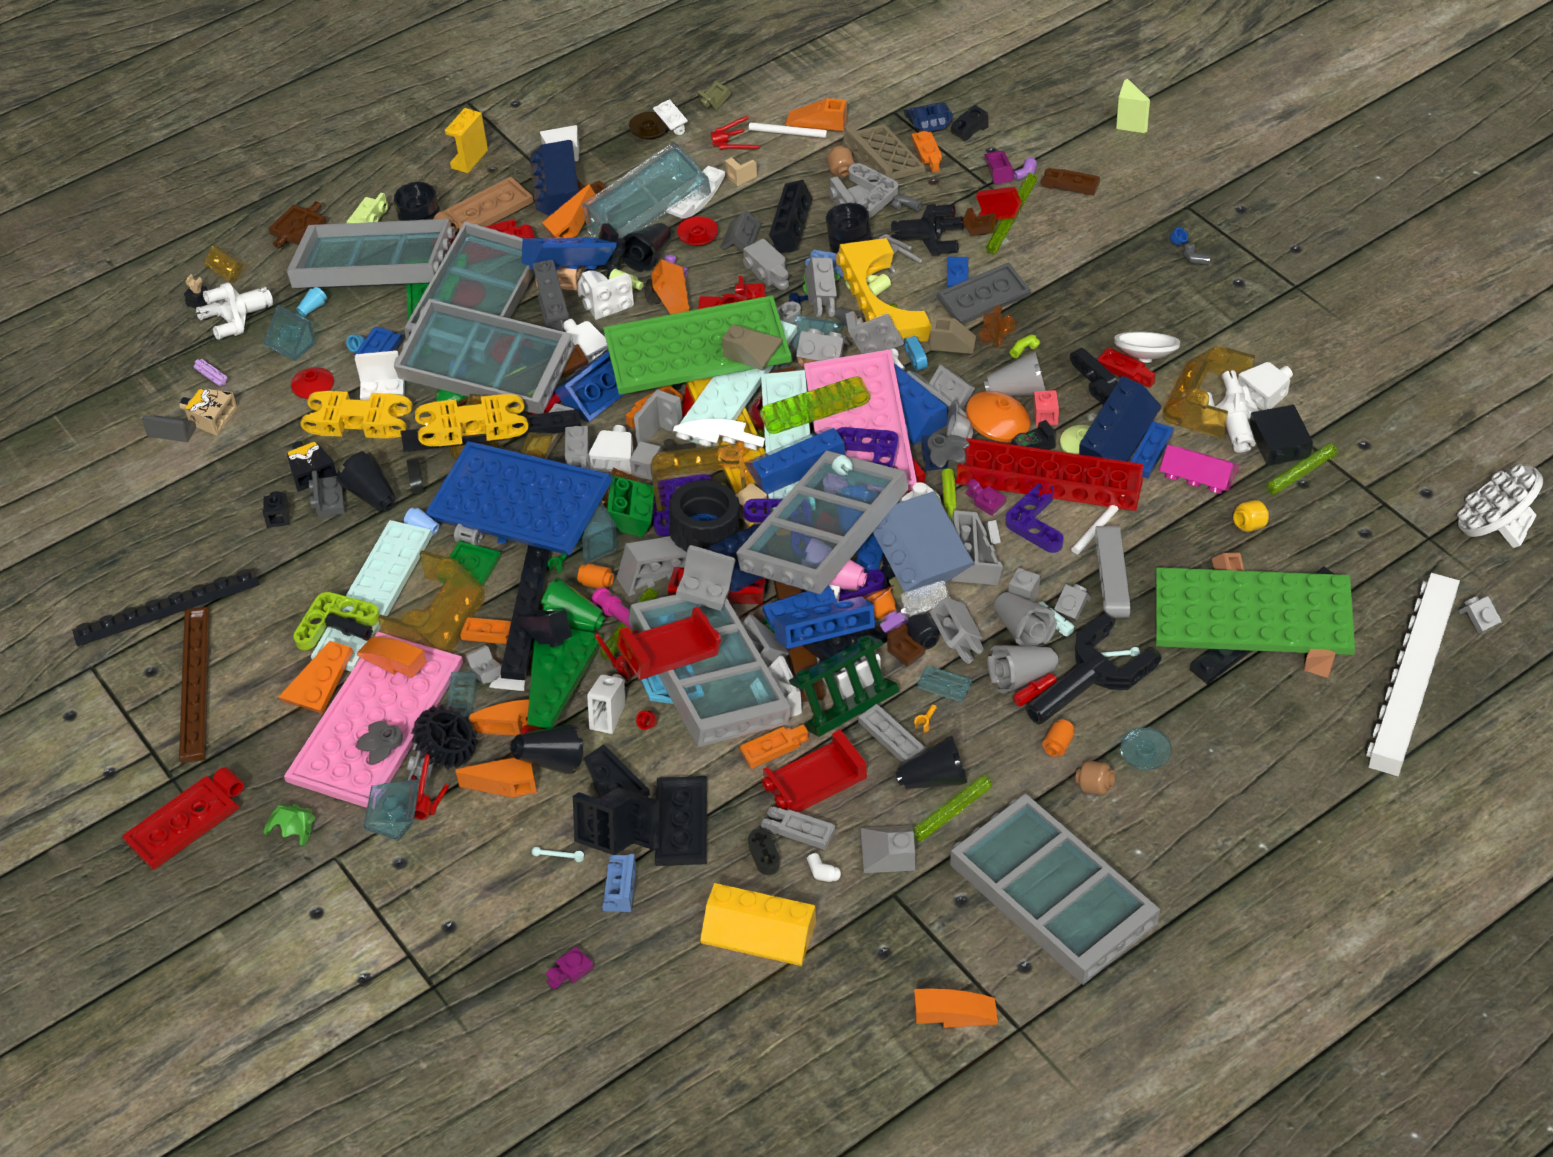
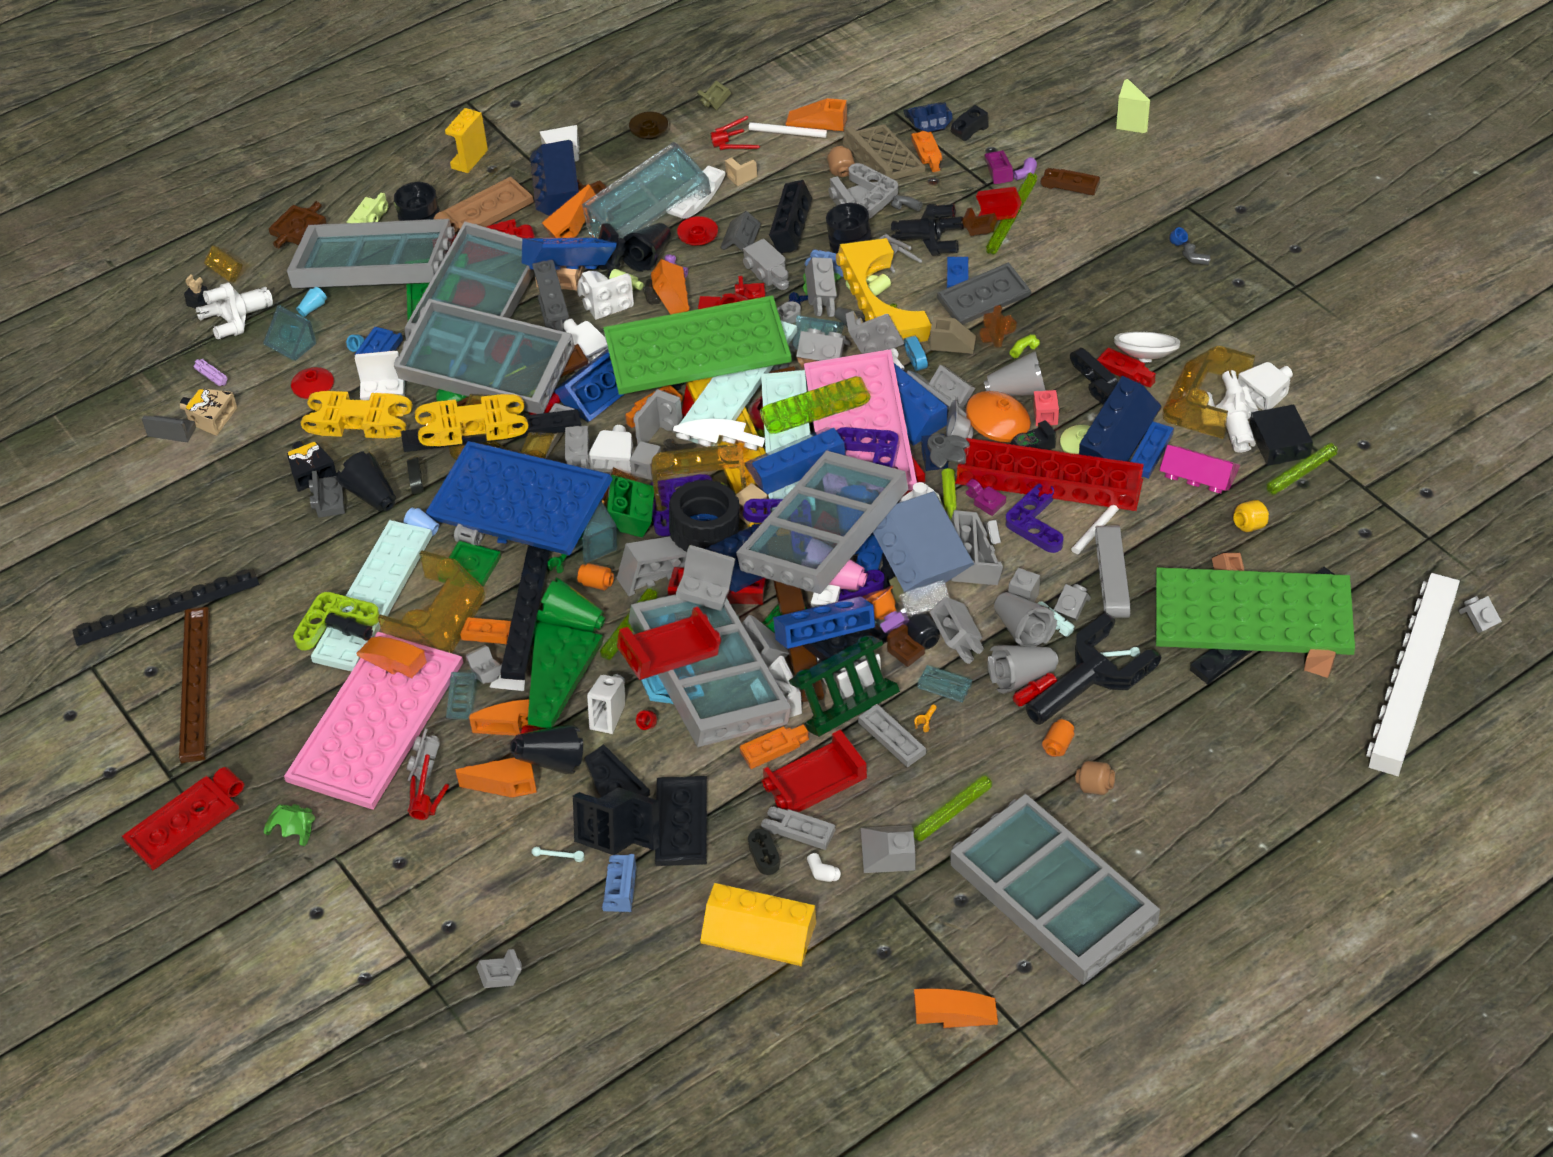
(276, 504): black brick -> none
(318, 680): orange wing -> none
(380, 741): dark grey plate -> none
(391, 808): clear light blue slope -> none
(430, 735): black gear -> none
(500, 971): none -> light grey bracket
(547, 626): black slope -> none
(570, 966): magenta plate -> none
(611, 605): dark pink pin -> none
(620, 663): red plant -> none
(671, 116): white hinge -> none
(749, 346): dark tan slope -> none
(797, 603): blue plate -> none
(842, 465): light aqua hinge -> none
(933, 767): black cone -> none
(1146, 741): clear light blue dish -> none
(1503, 505): white bracket -> none

